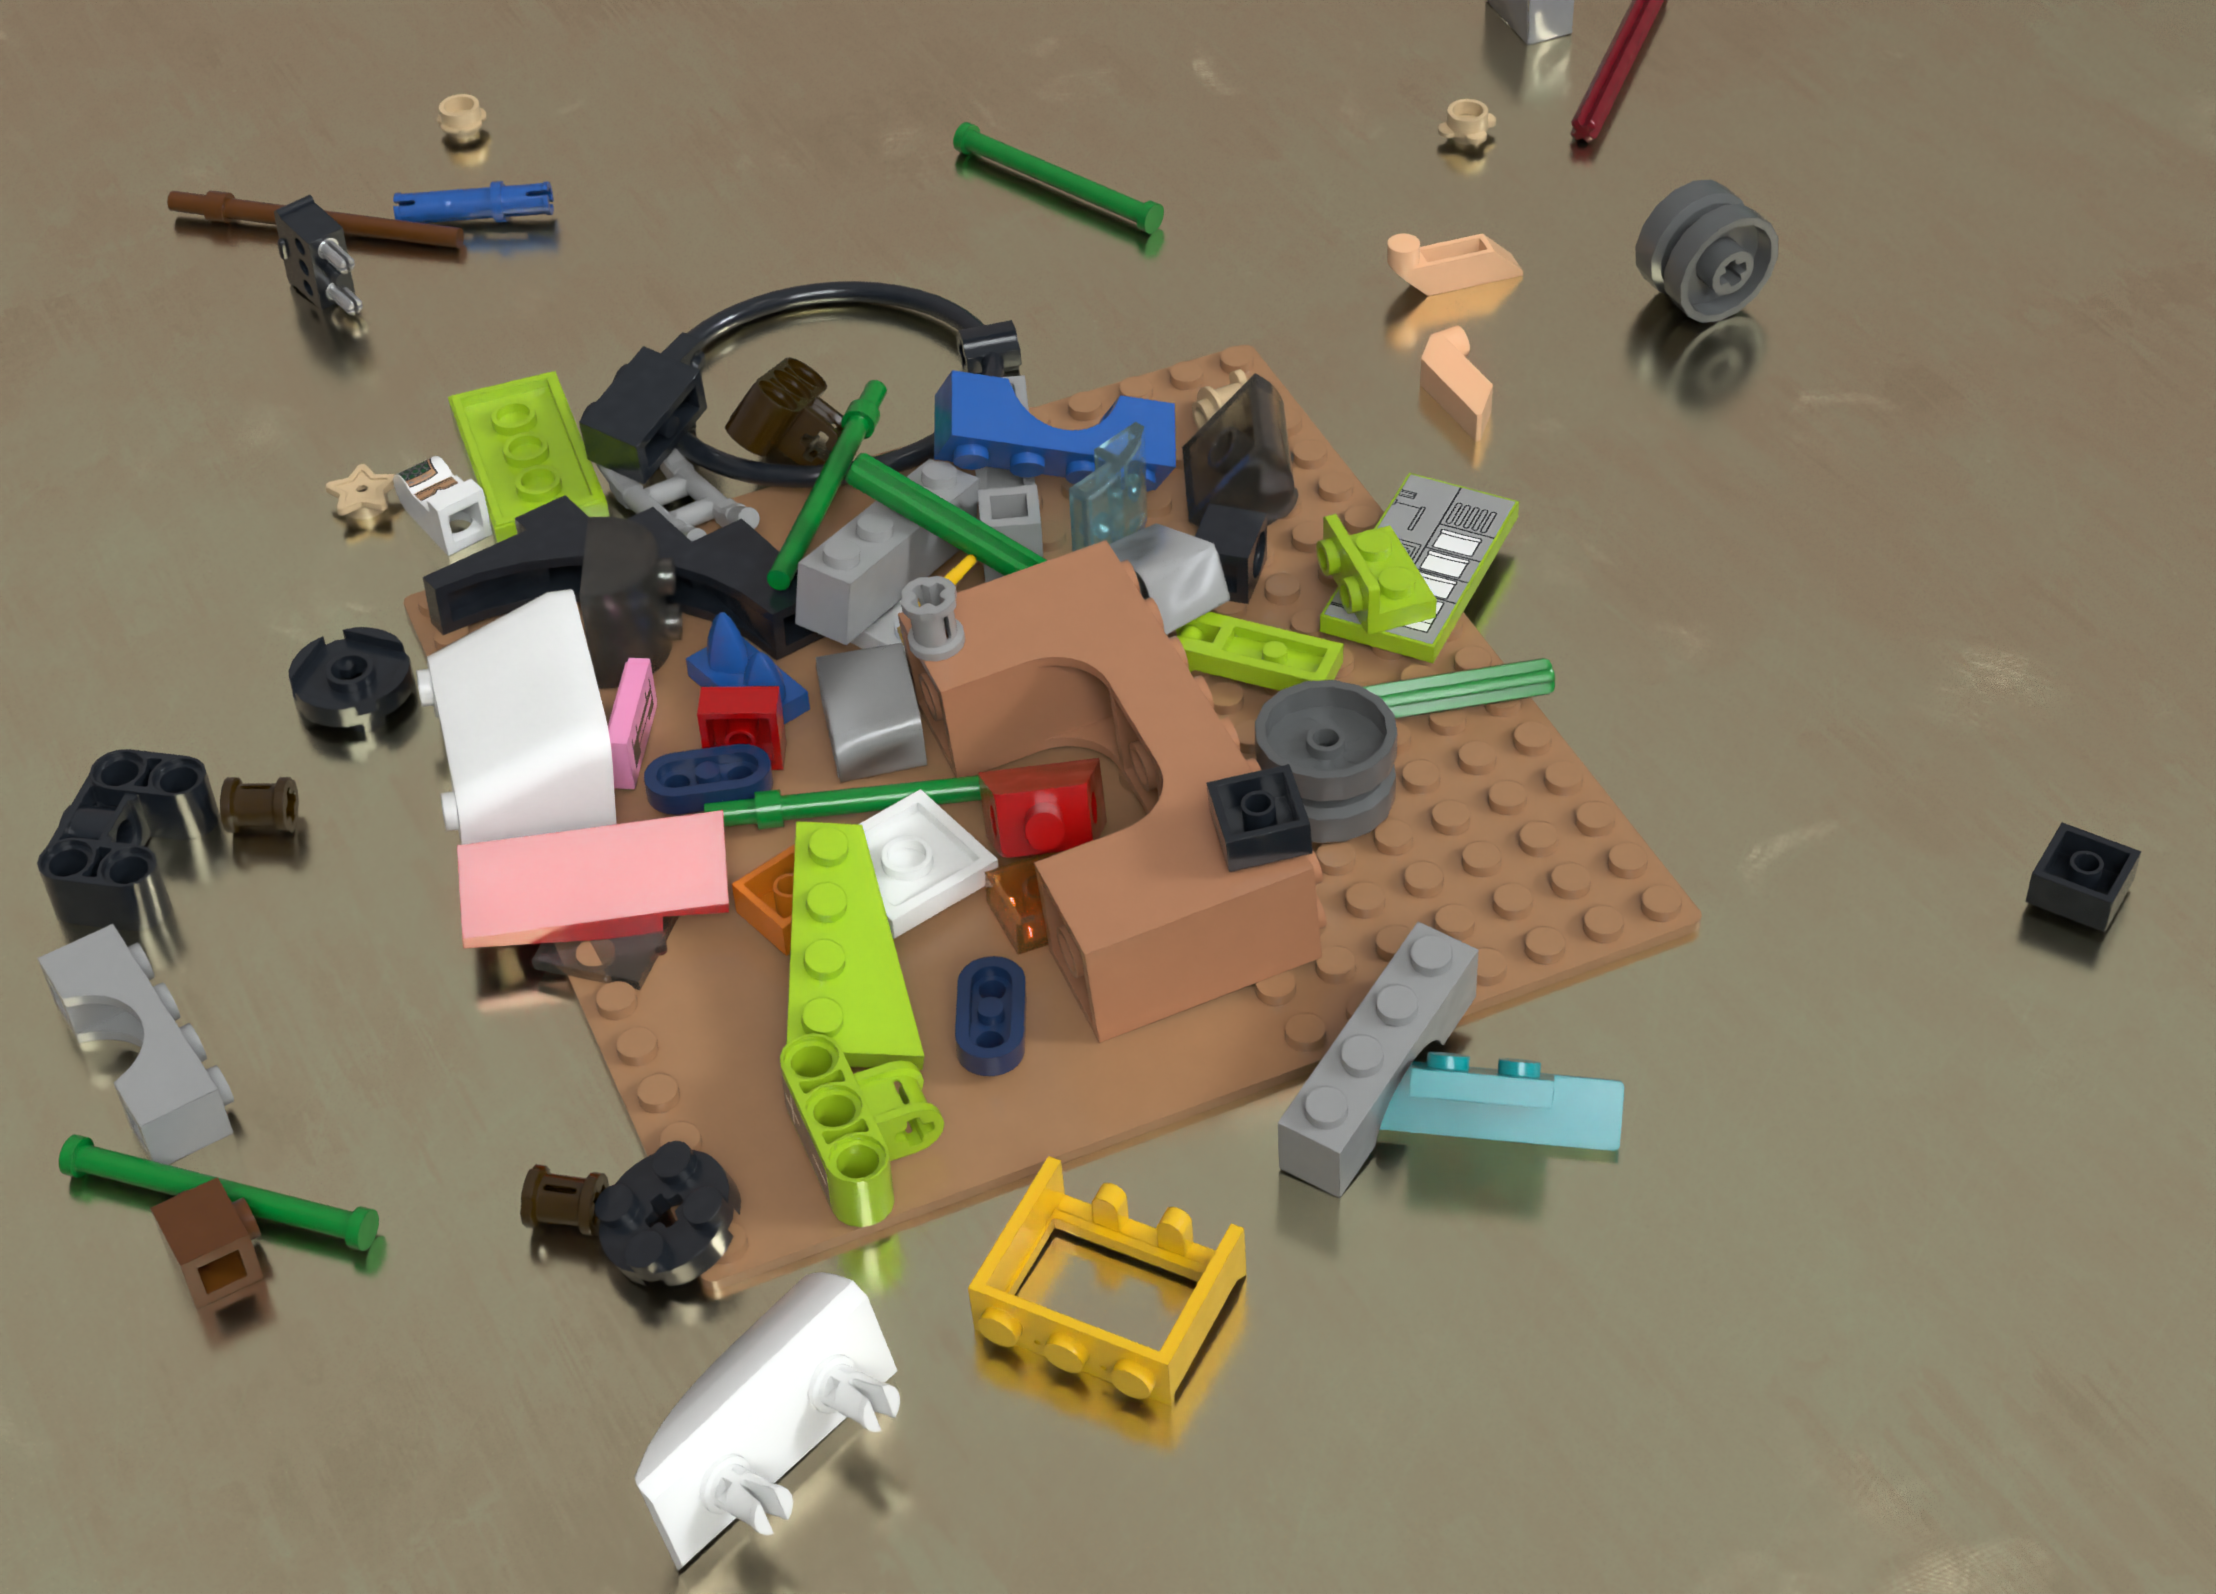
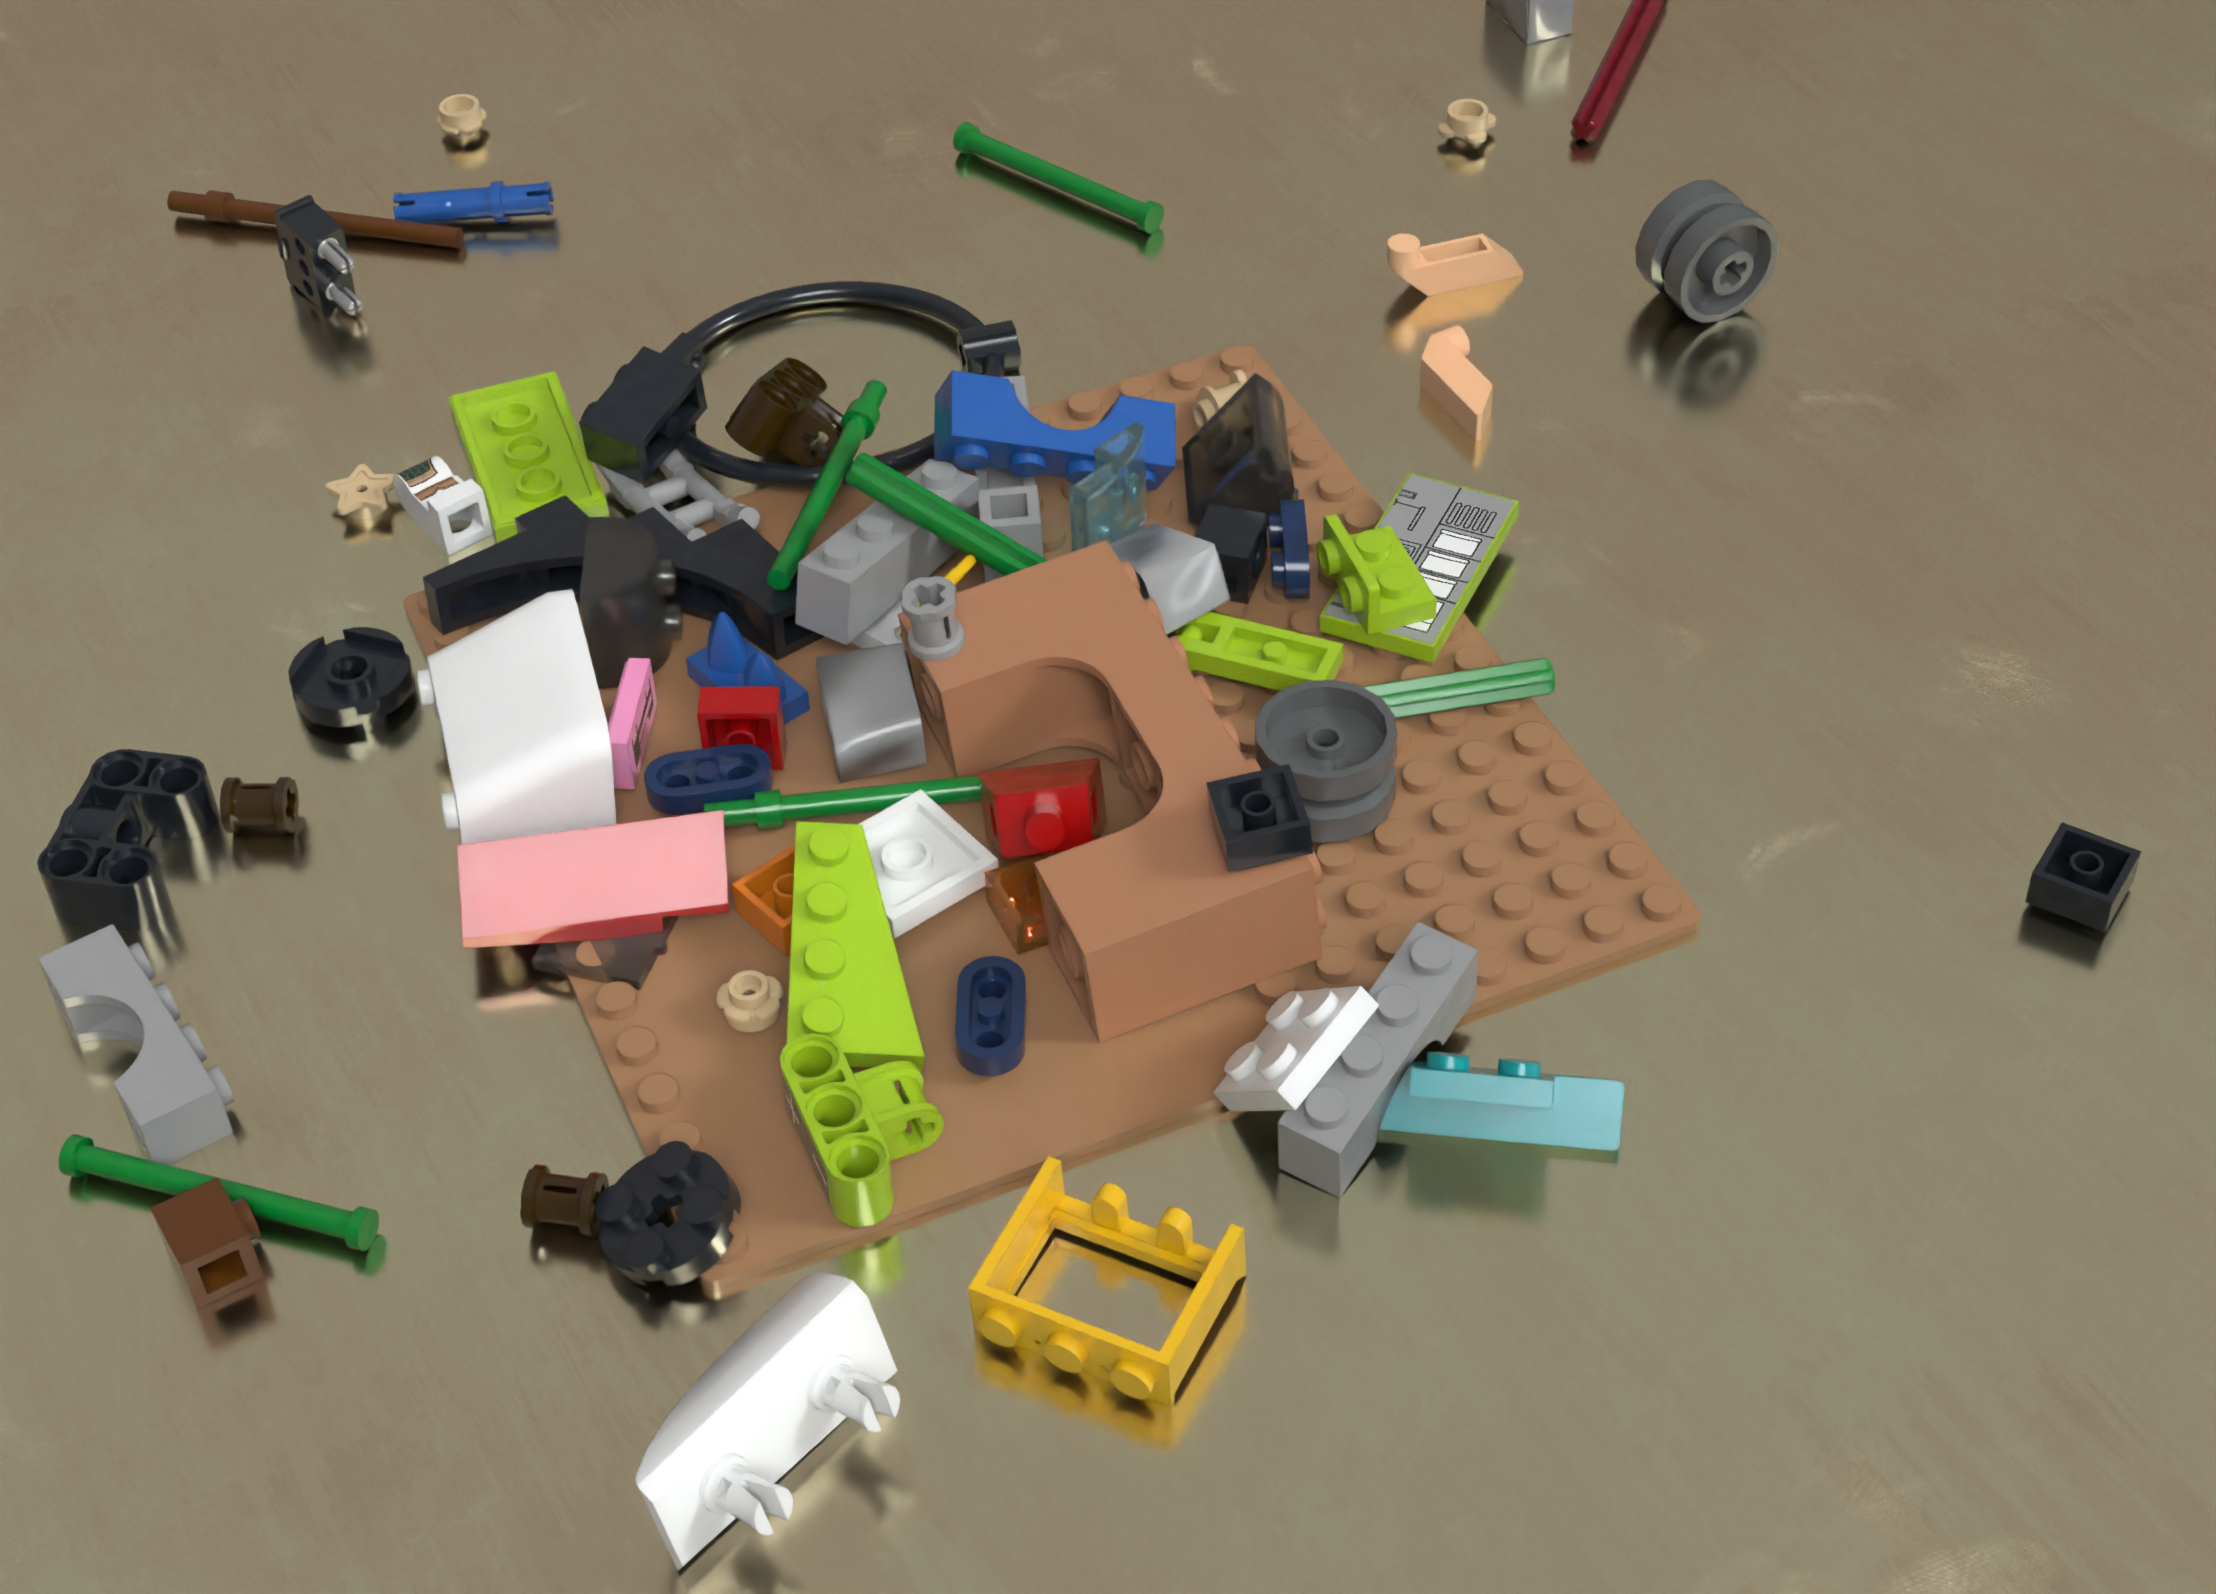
(750, 1000): none -> tan plate
(1289, 532): none -> dark blue plate
(1294, 1049): none -> white plate

